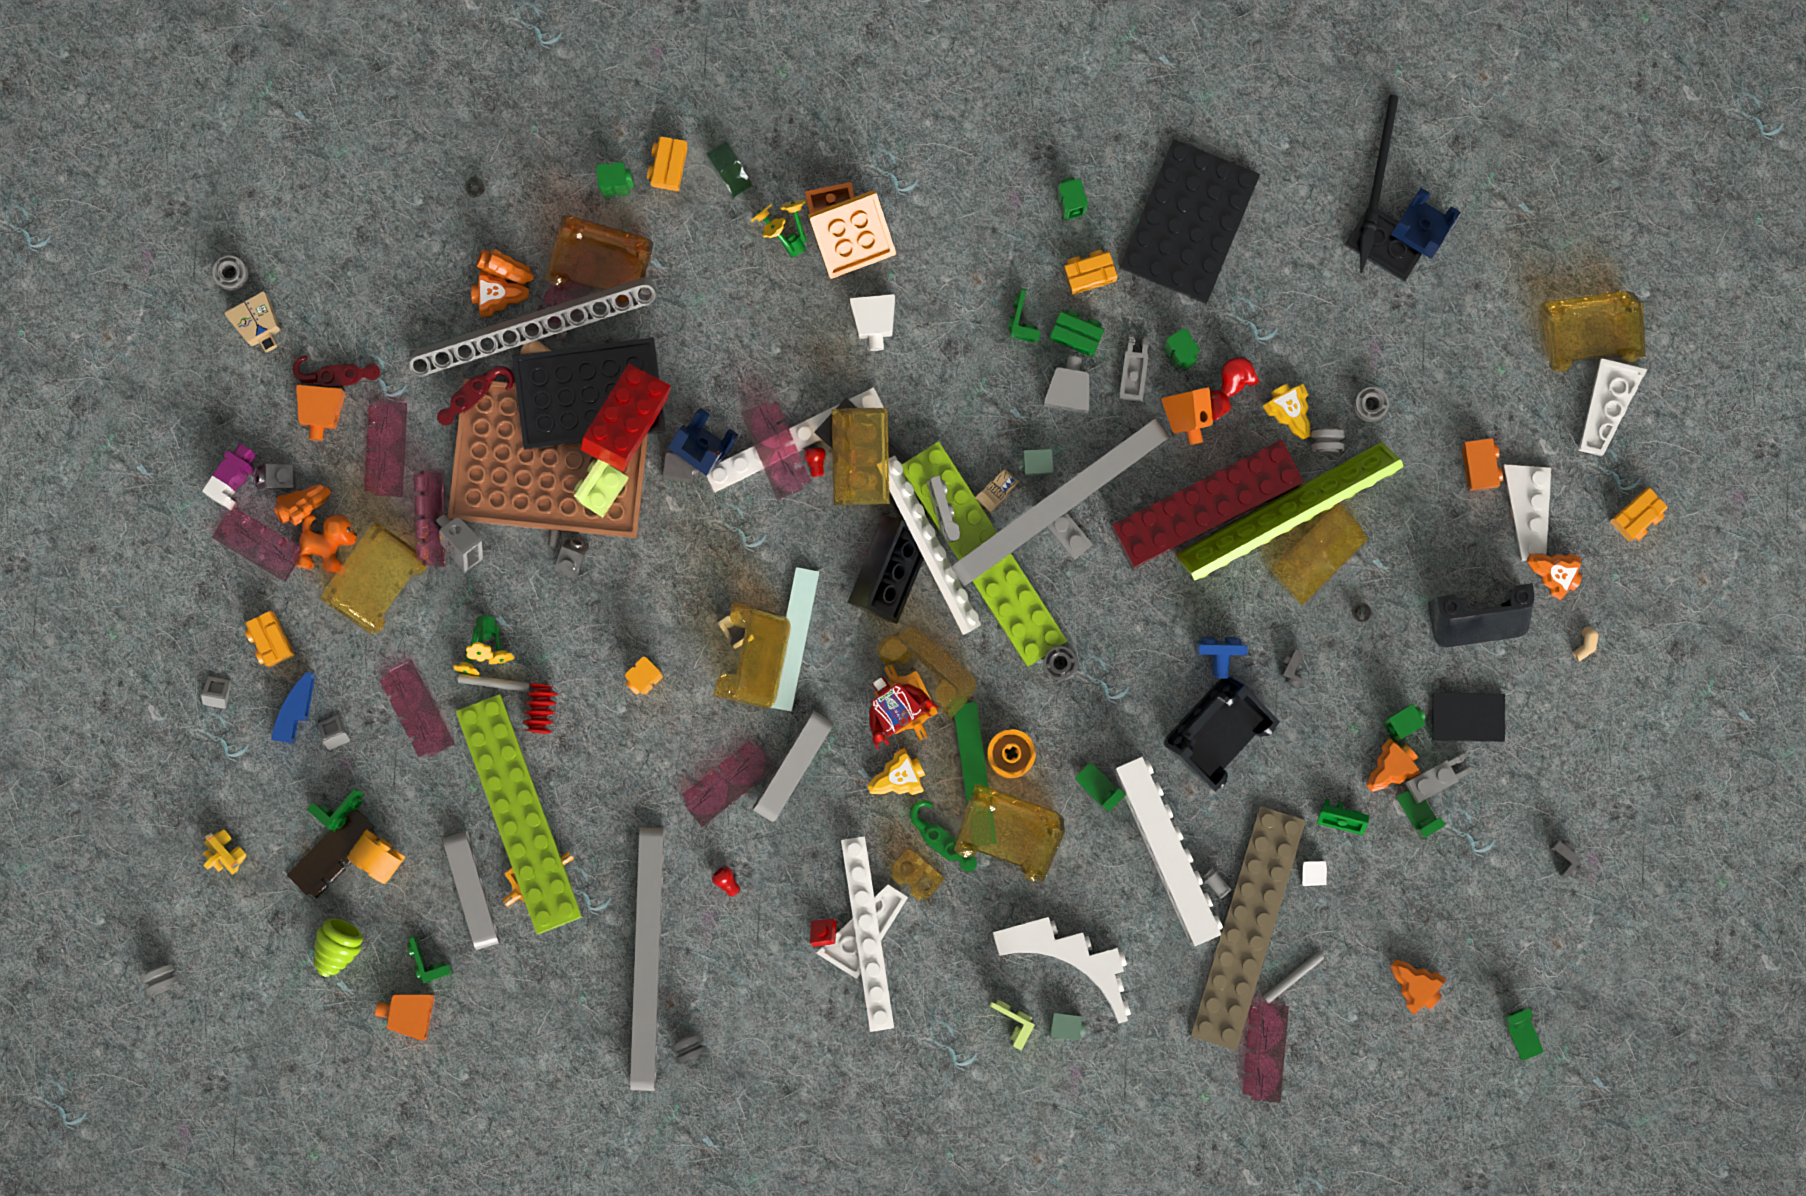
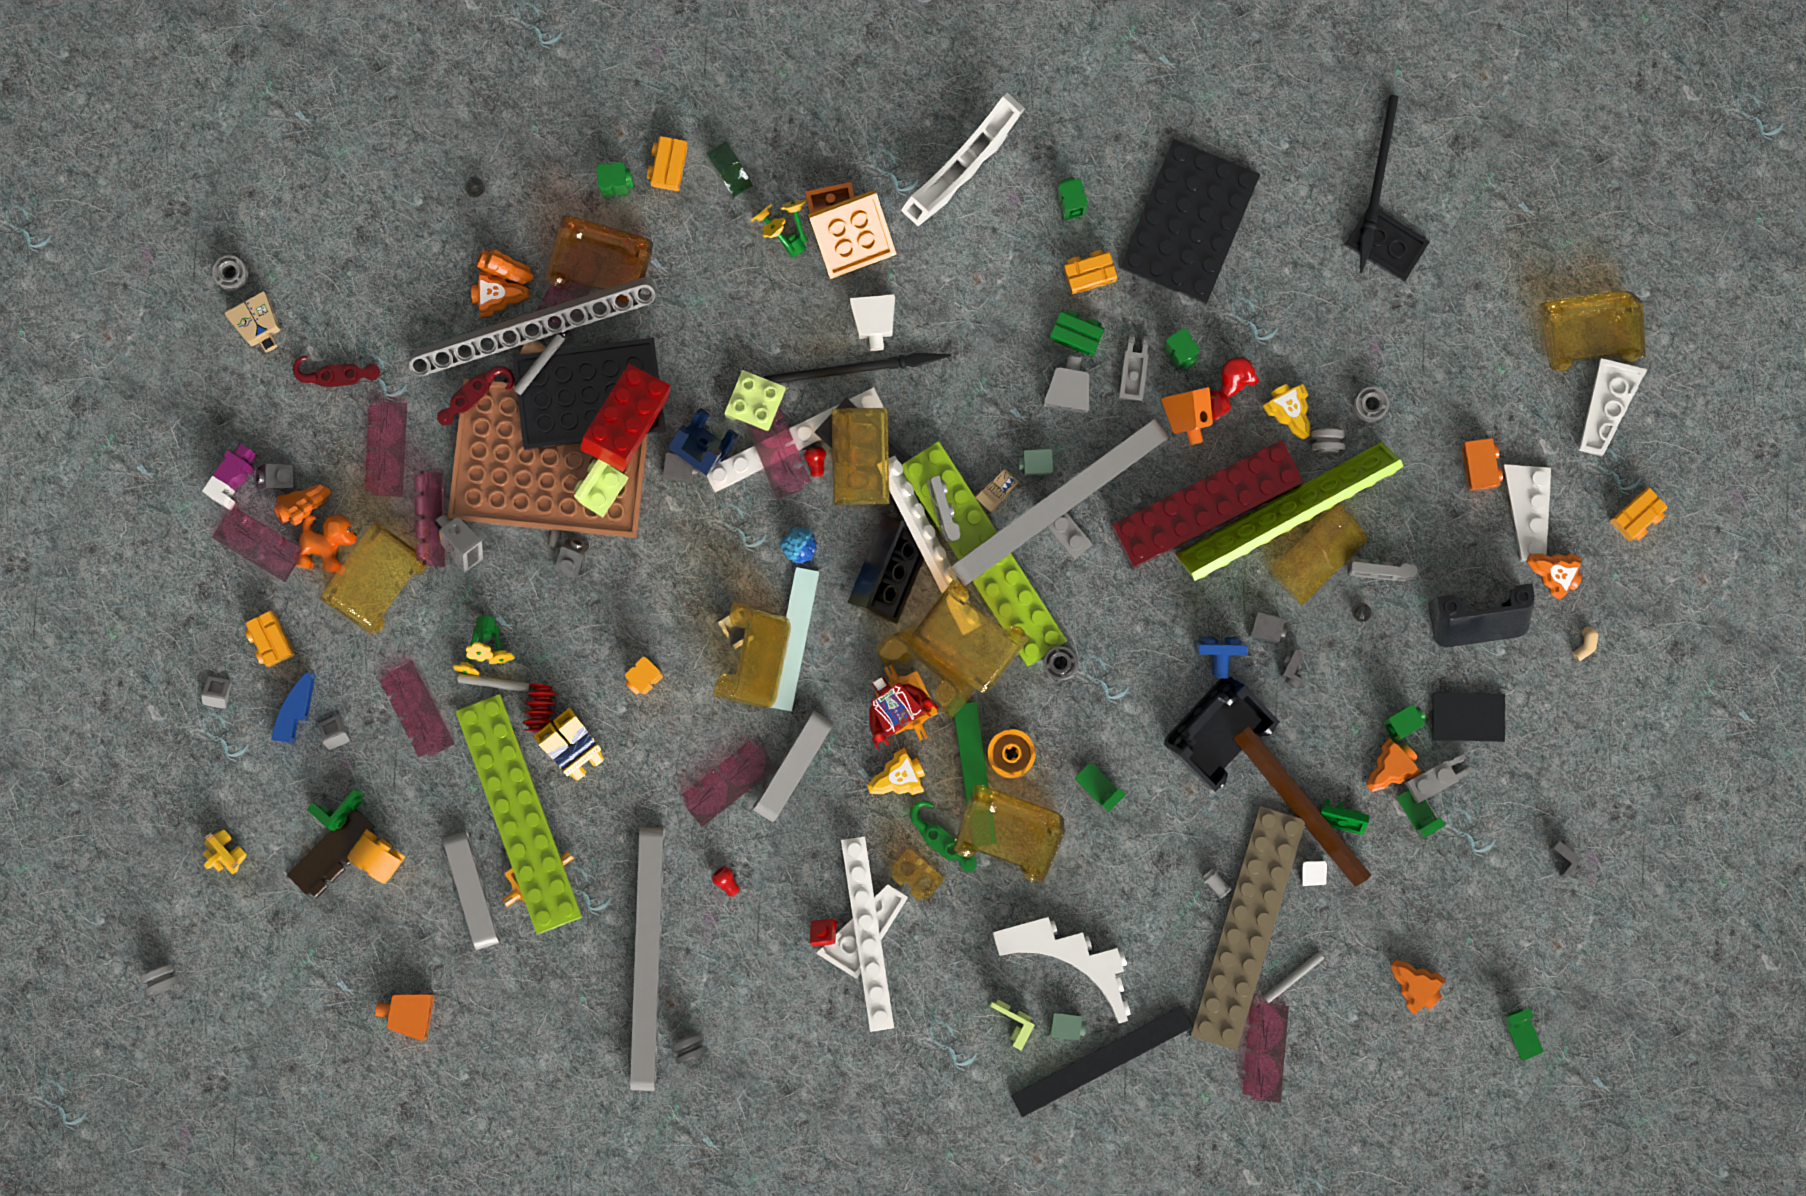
(319, 408): orange torso -> none
(336, 946): lime piece -> none
(437, 970): green bracket -> none
(538, 364): none -> light grey bar
(575, 751): none -> hips
(755, 400): none -> yellowish green bracket
(799, 545): none -> dark azure piece
(911, 360): none -> black piece
(965, 162): none -> white arch
(968, 639): none -> clear yellow windscreen
(1027, 331): green bracket -> none
(1101, 1061): none -> black tile
(1167, 852): white brick -> none
(1268, 628): none -> flat silver brick
(1302, 806): none -> reddish brown tile
(1383, 570): none -> light grey hinge
(1424, 226): dark blue panel -> none

